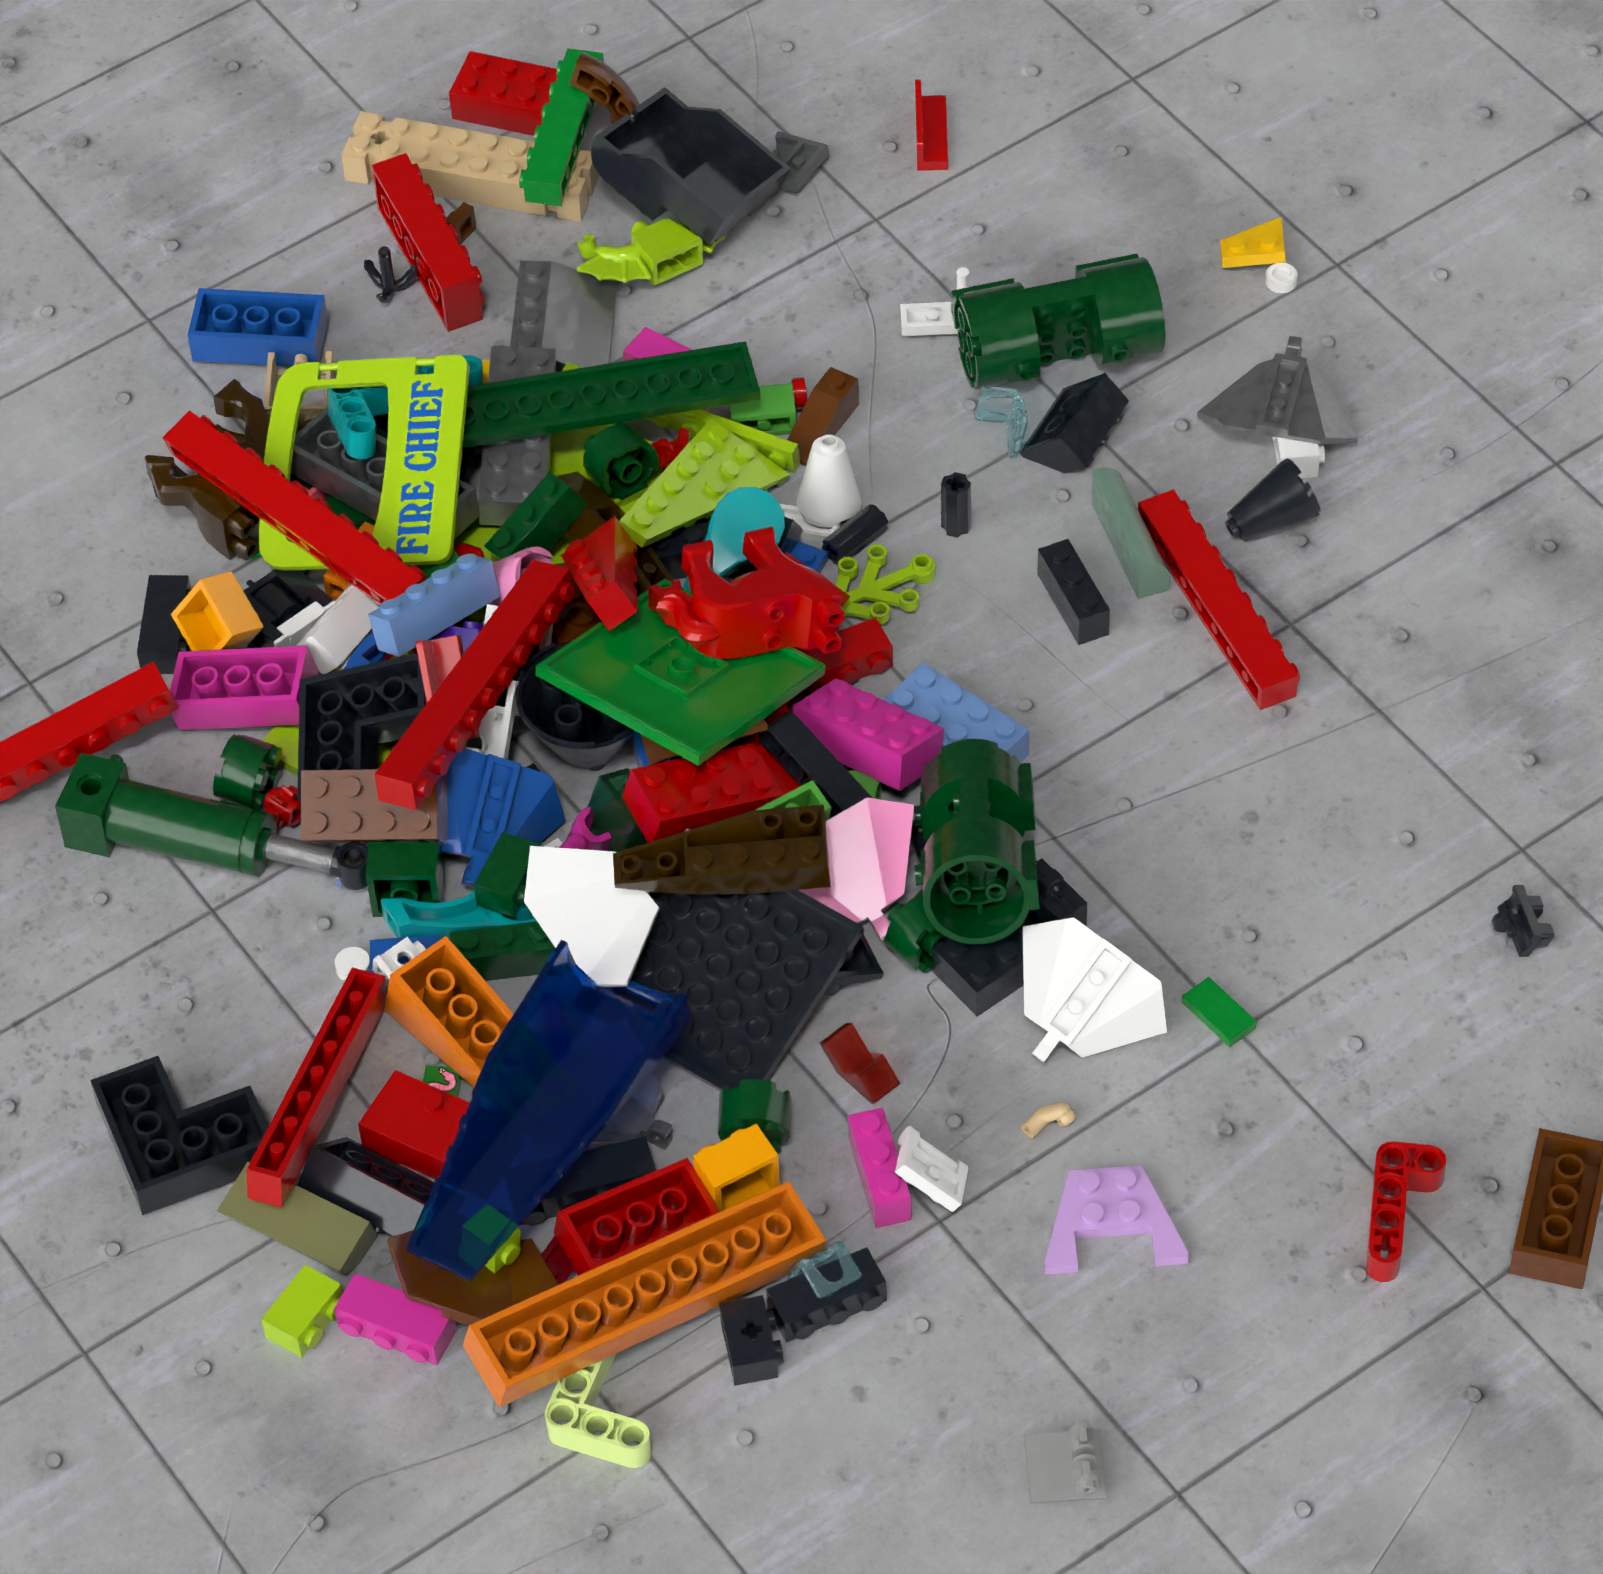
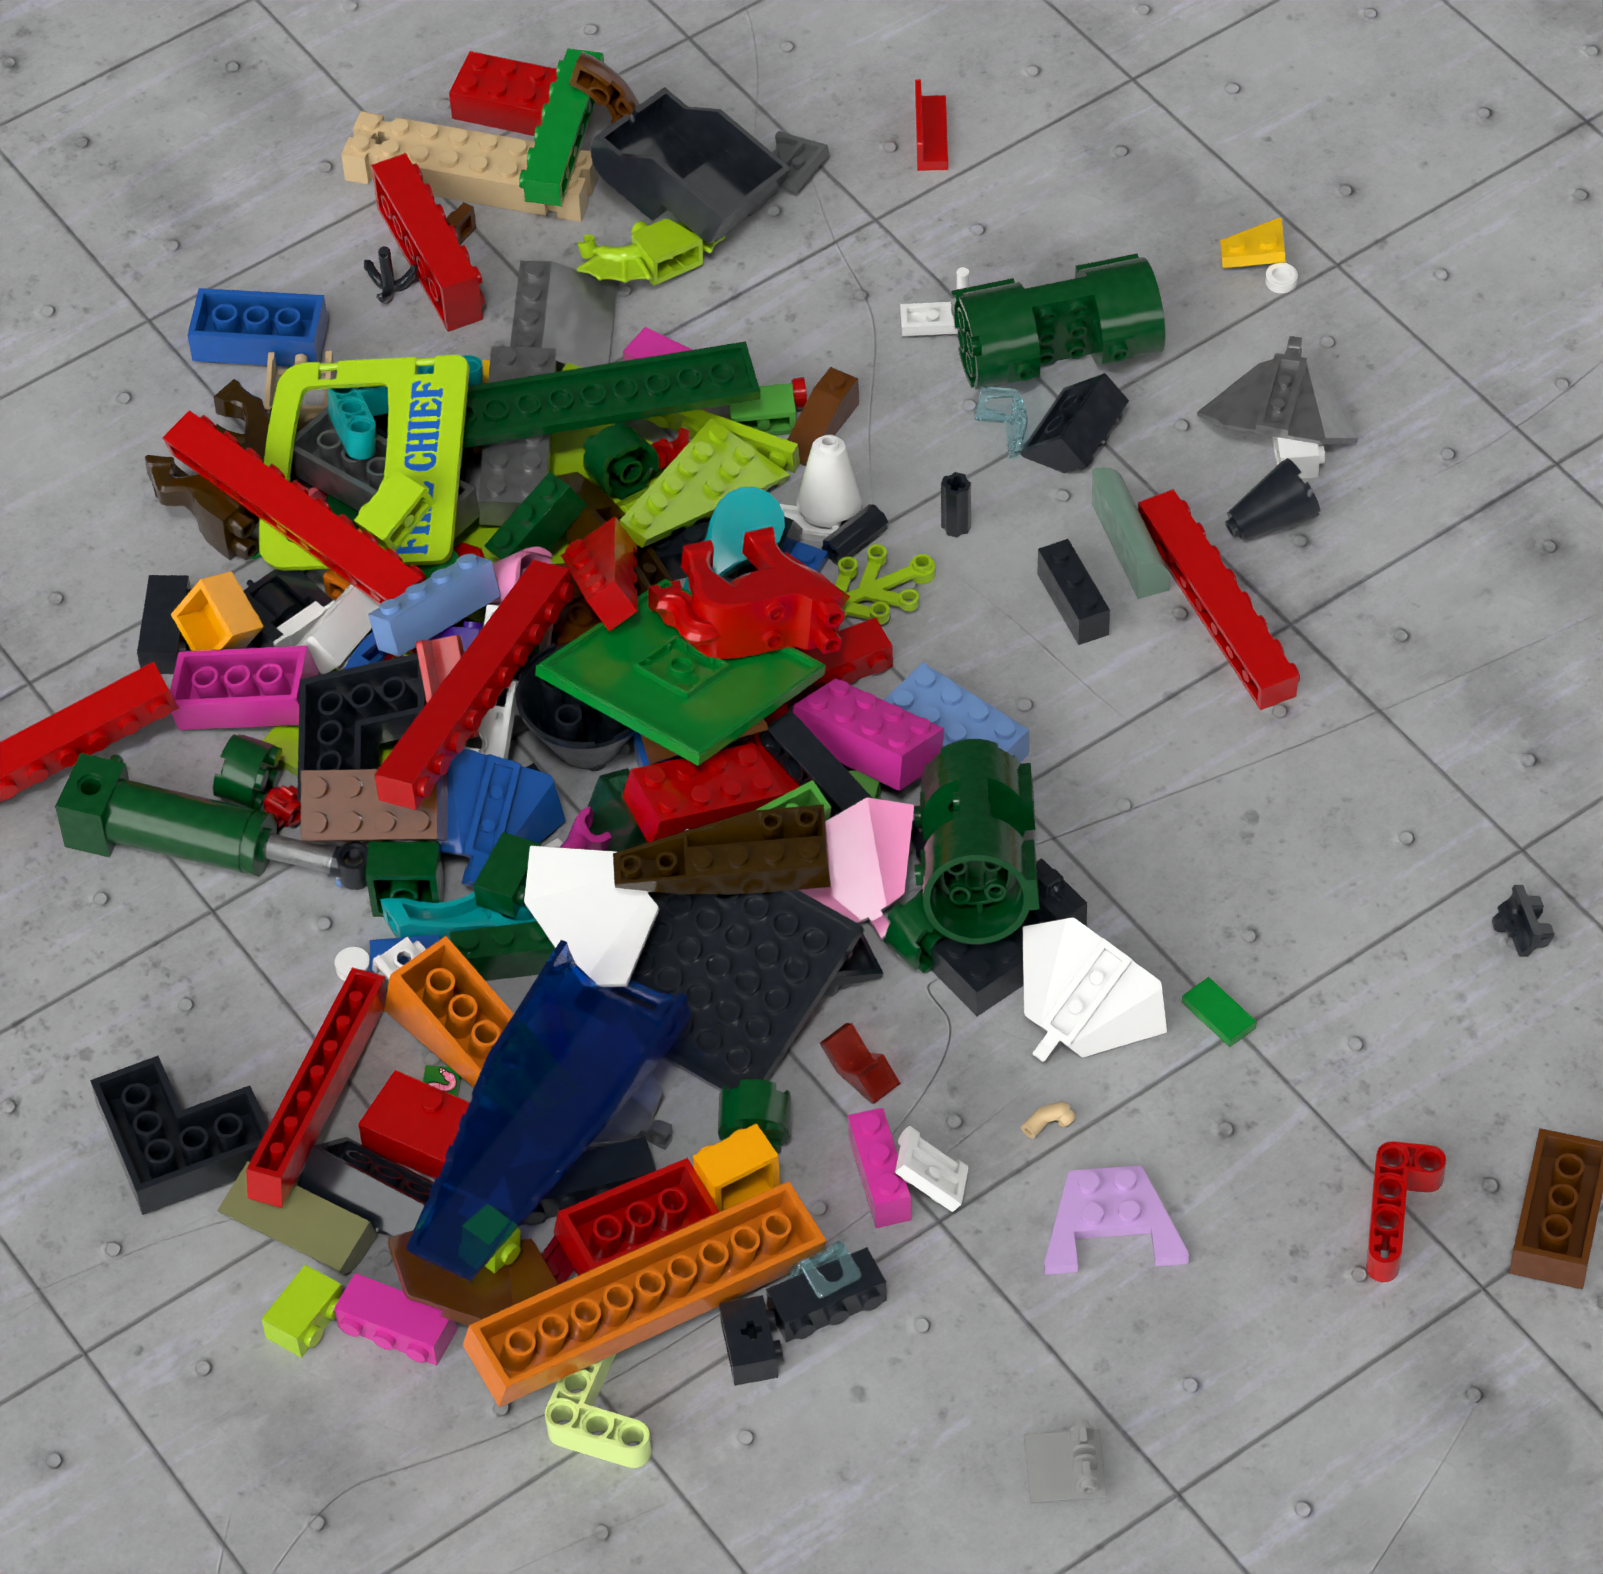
(394, 510): none -> lime brick

